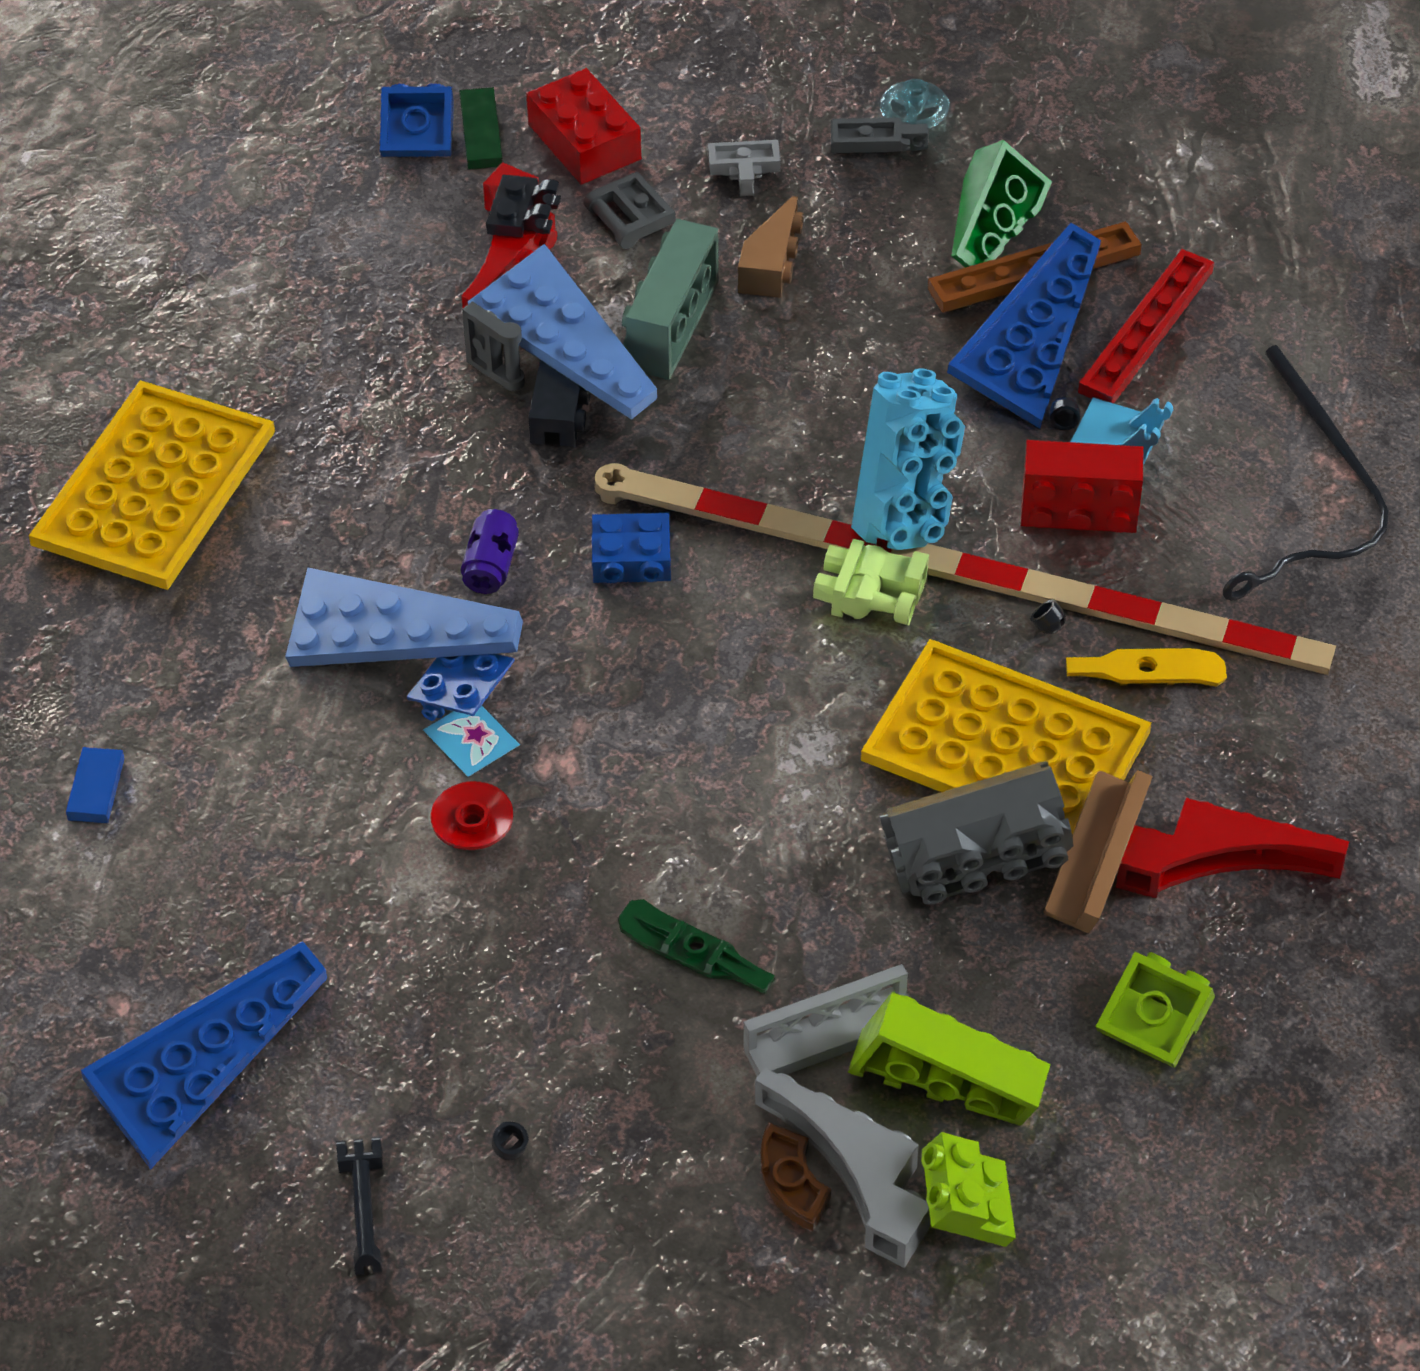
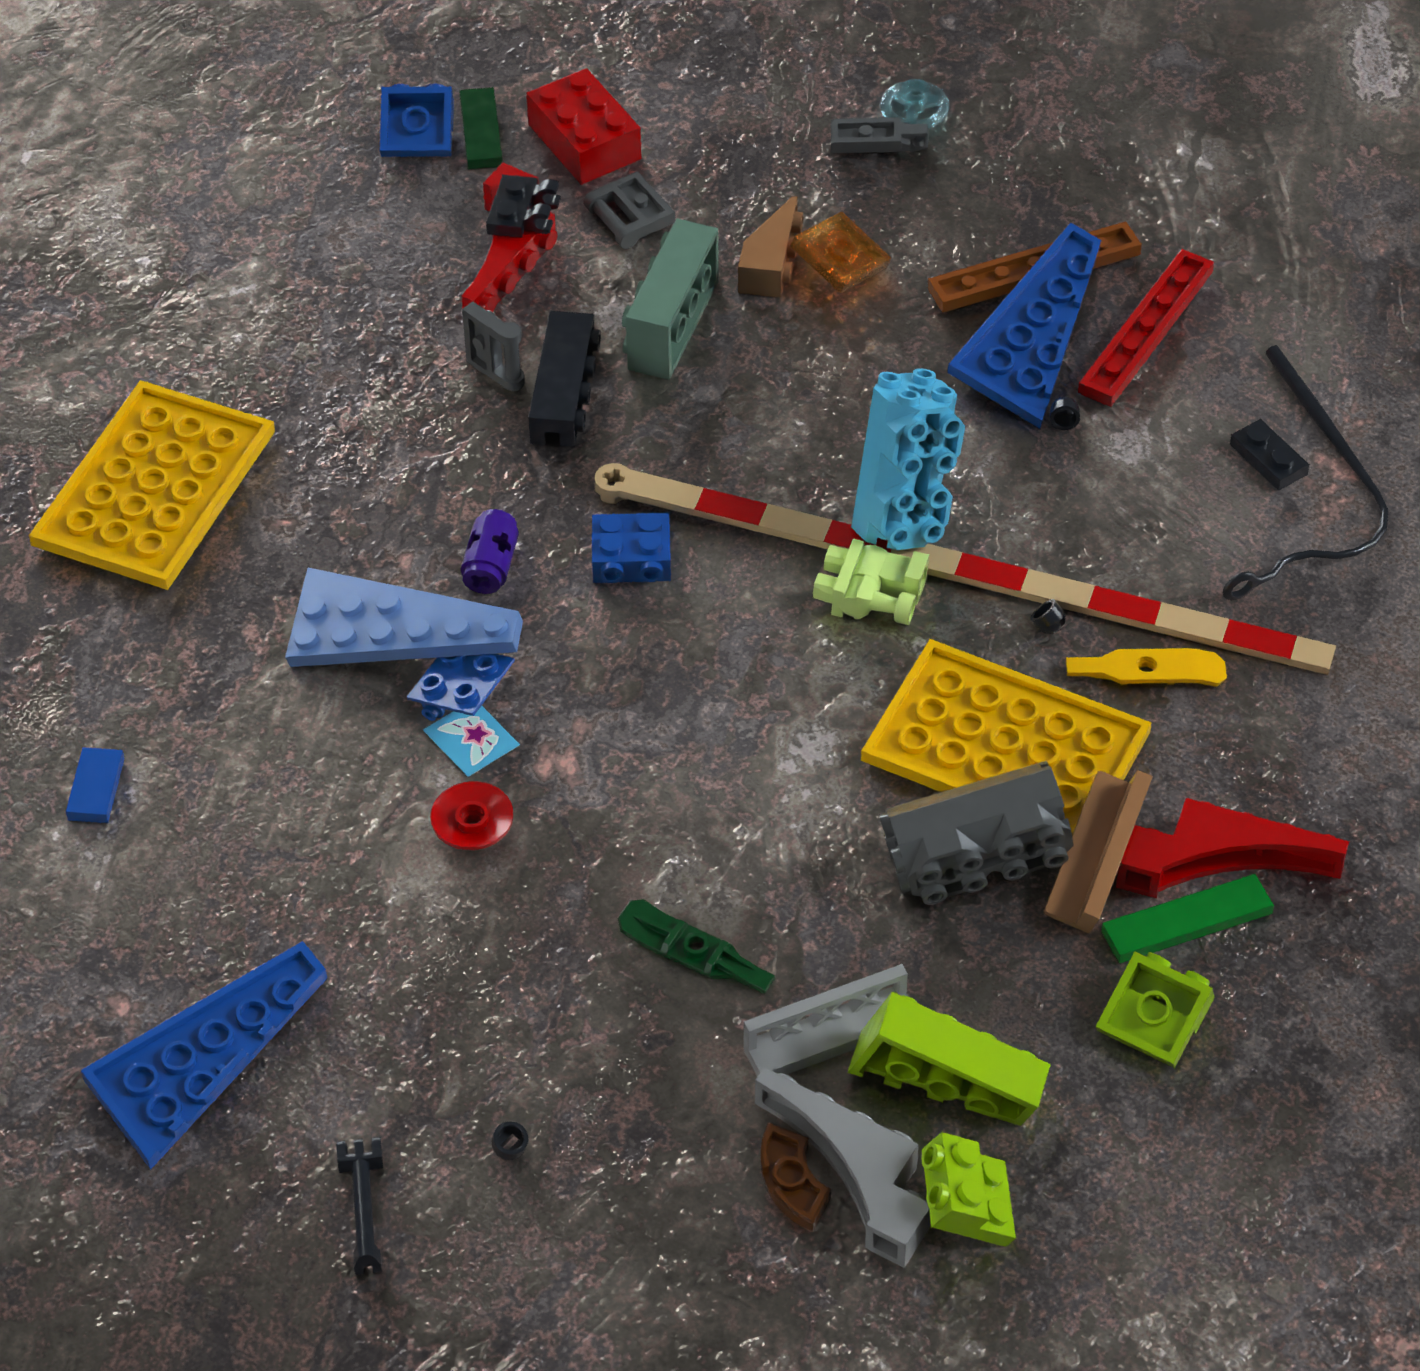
(567, 331): medium blue wing -> none
(744, 161): light grey hinge -> none
(840, 252): none -> clear orange plate
(995, 202): green wedge -> none
(1082, 486): red brick -> none
(1120, 425): medium azure plate -> none
(1187, 918): none -> green tile
(1269, 454): none -> black plate

